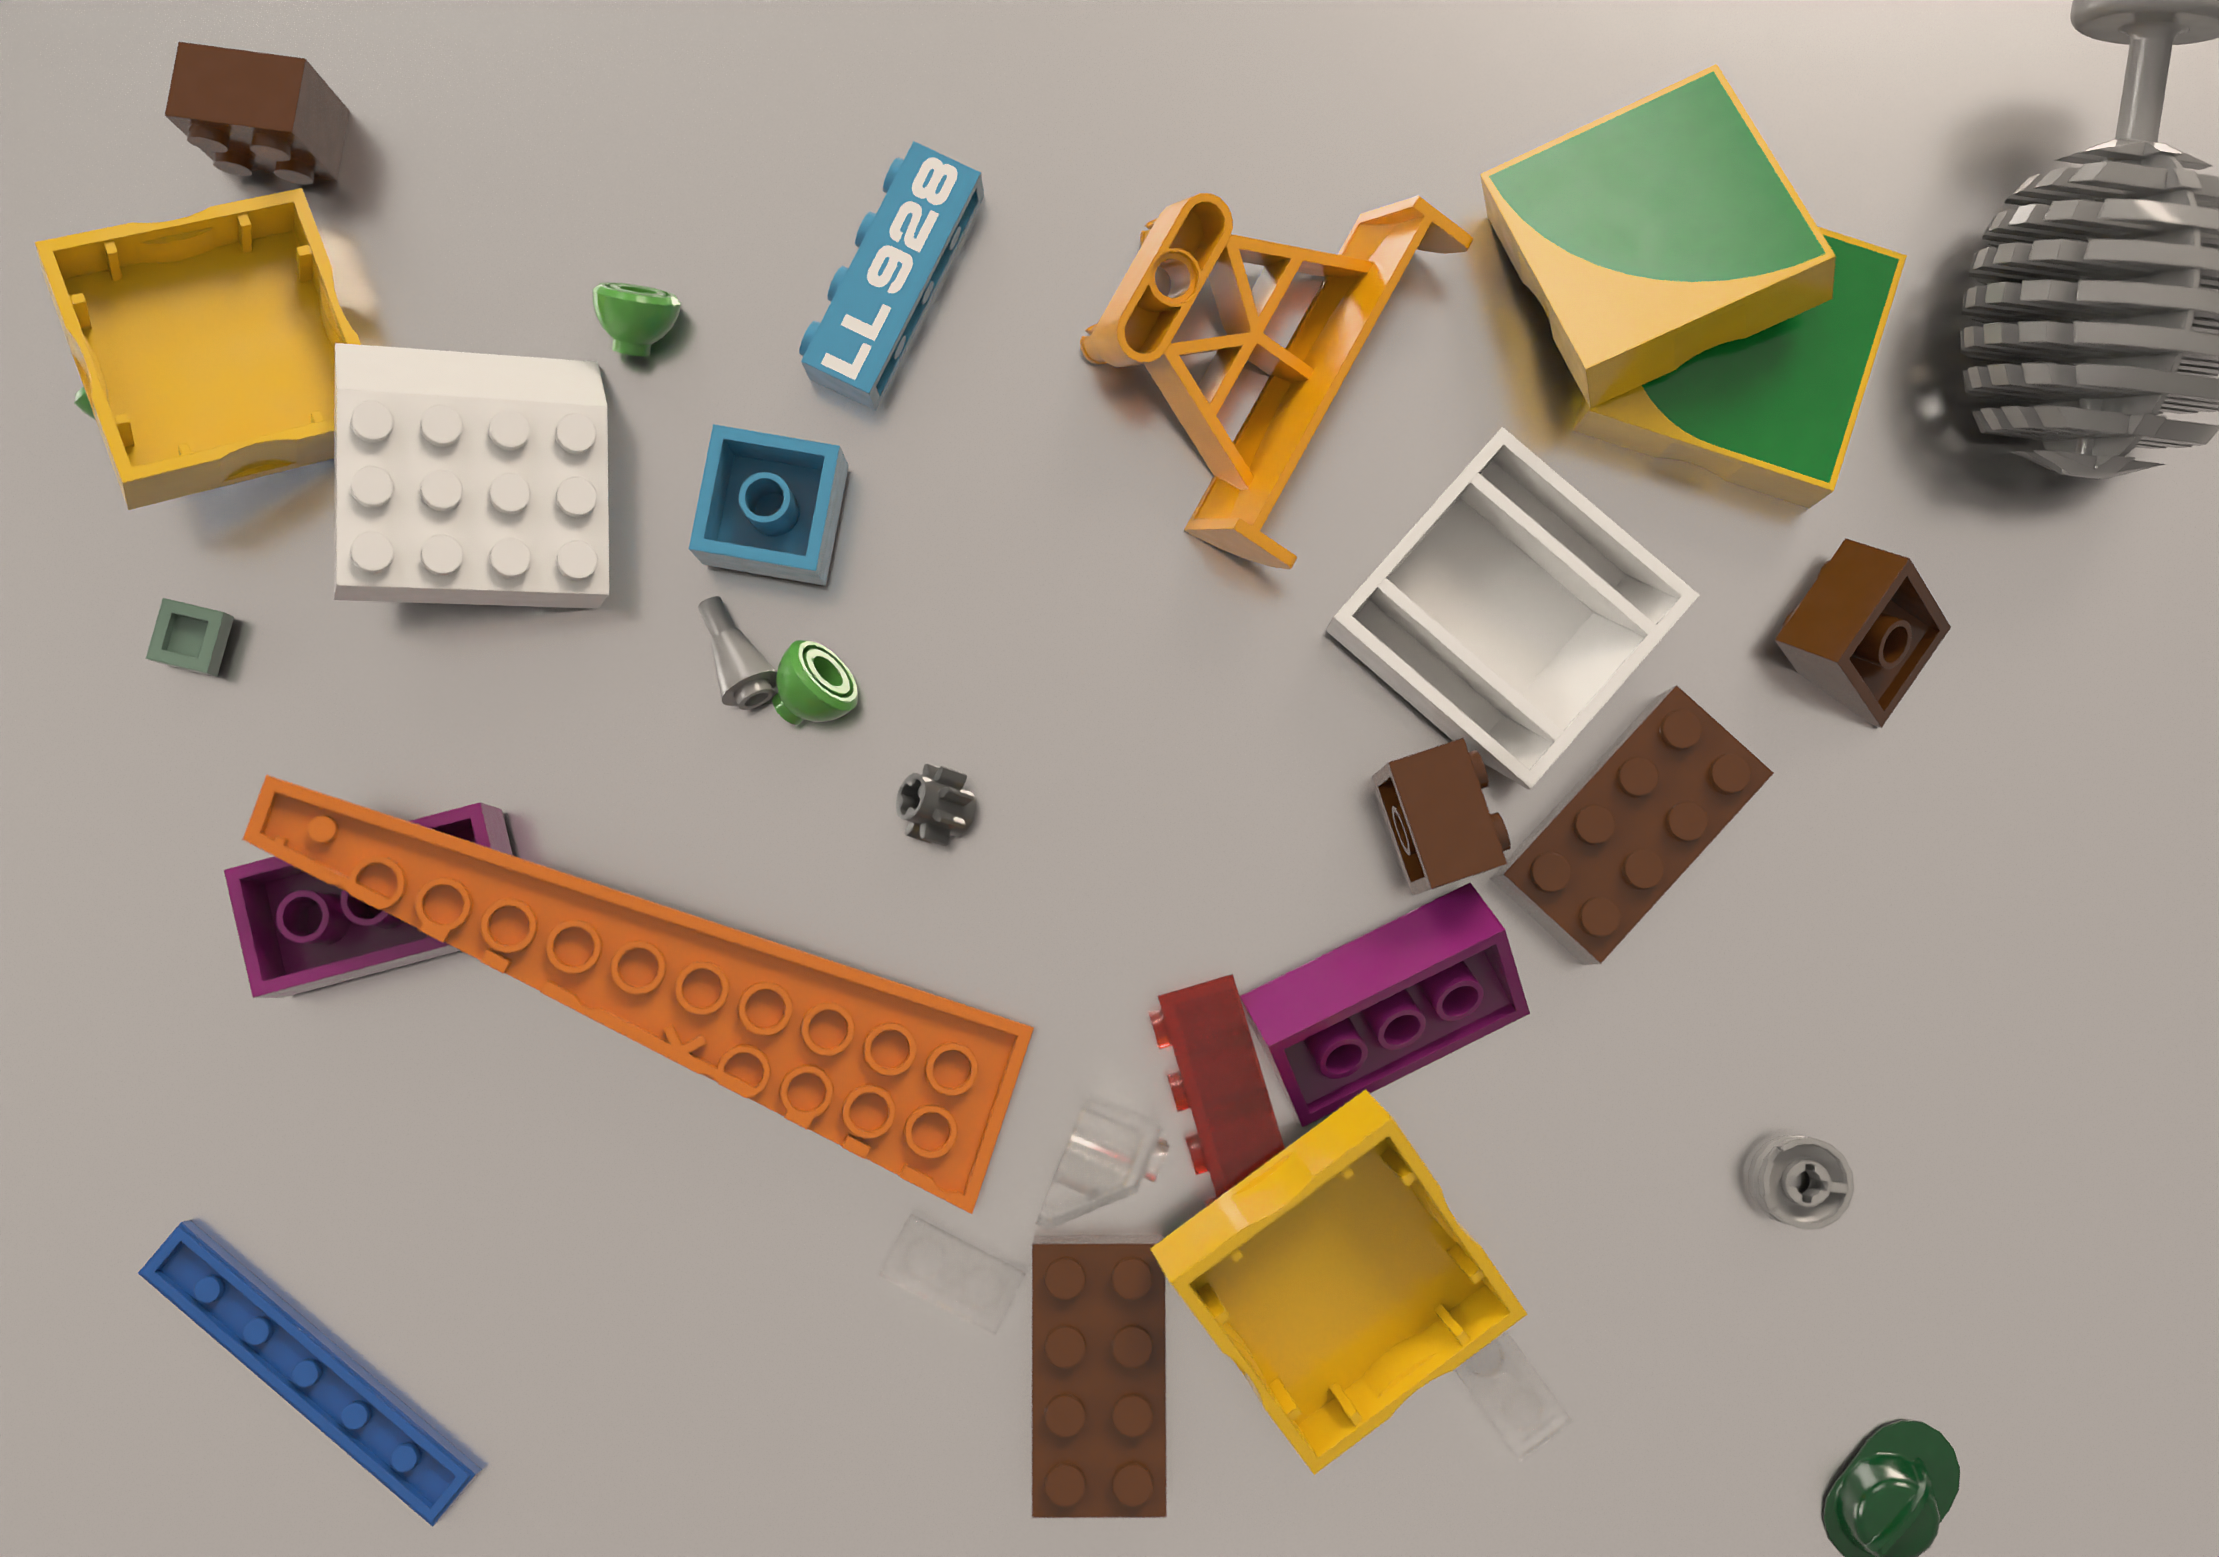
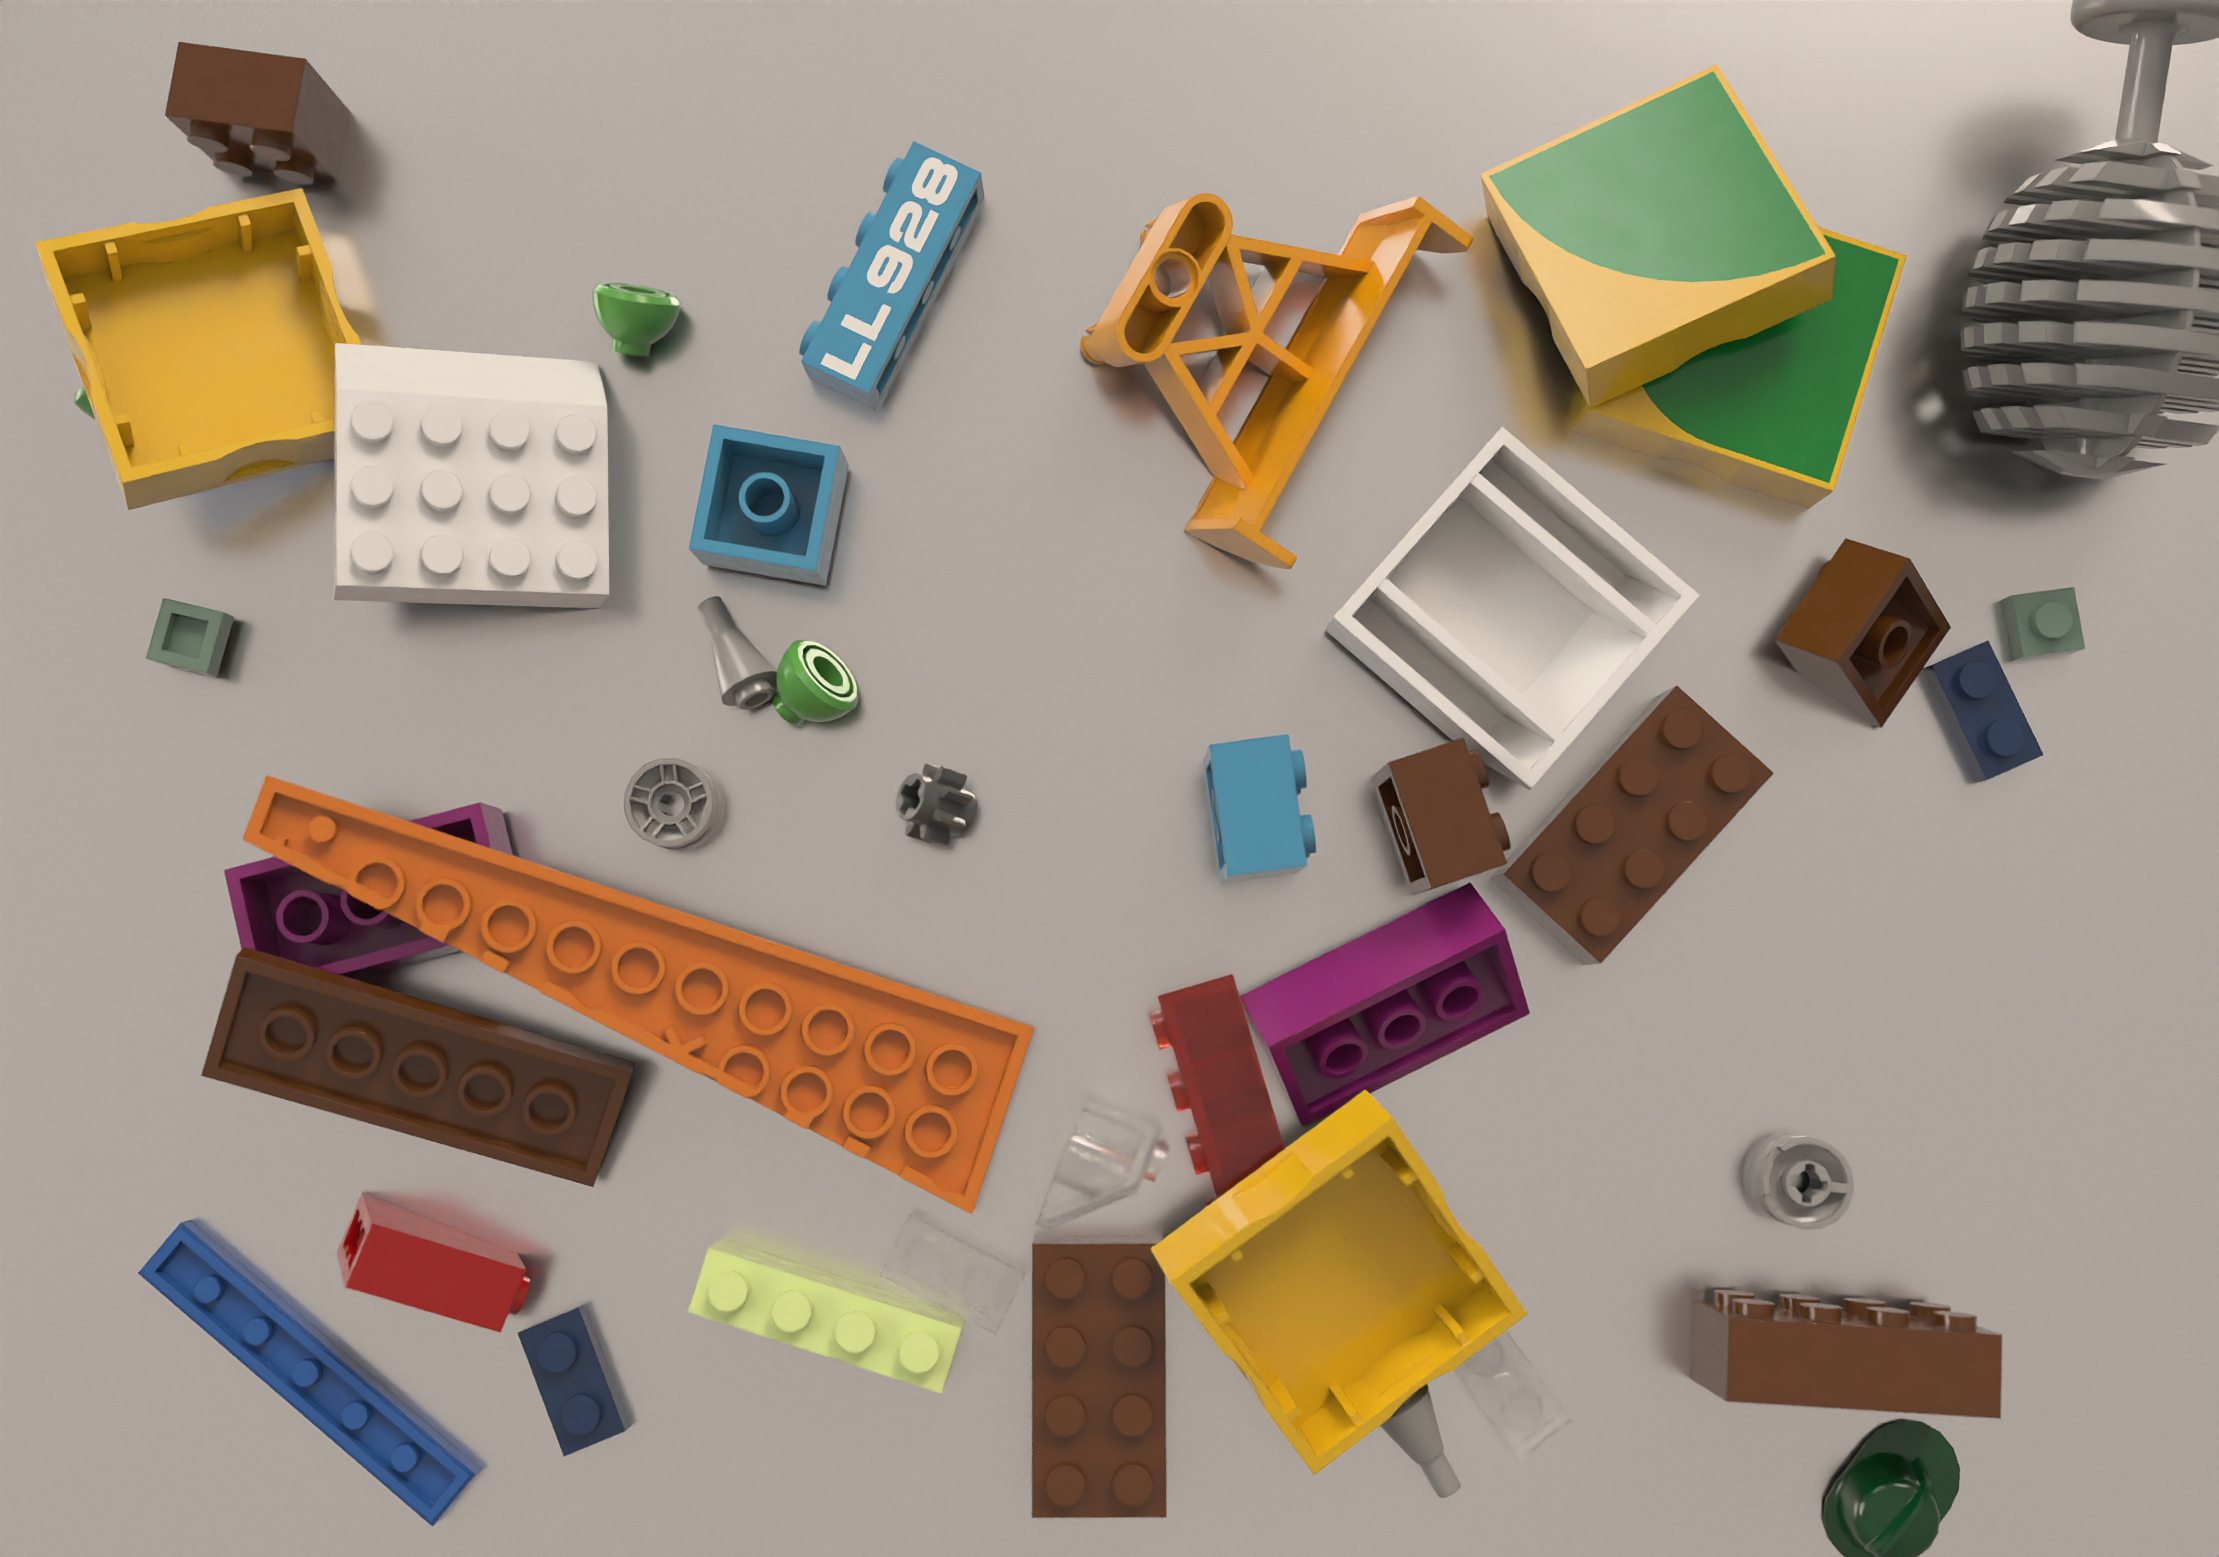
(416, 1067): none -> reddish brown plate
(430, 1265): none -> red slope
(574, 1380): none -> dark blue plate
(648, 813): none -> light grey wheel
(827, 1314): none -> yellowish green brick
(1257, 808): none -> dark azure brick
(1418, 1435): none -> light grey cone
(1846, 1356): none -> reddish brown brick
(1982, 712): none -> dark blue plate
(2043, 623): none -> sand green plate

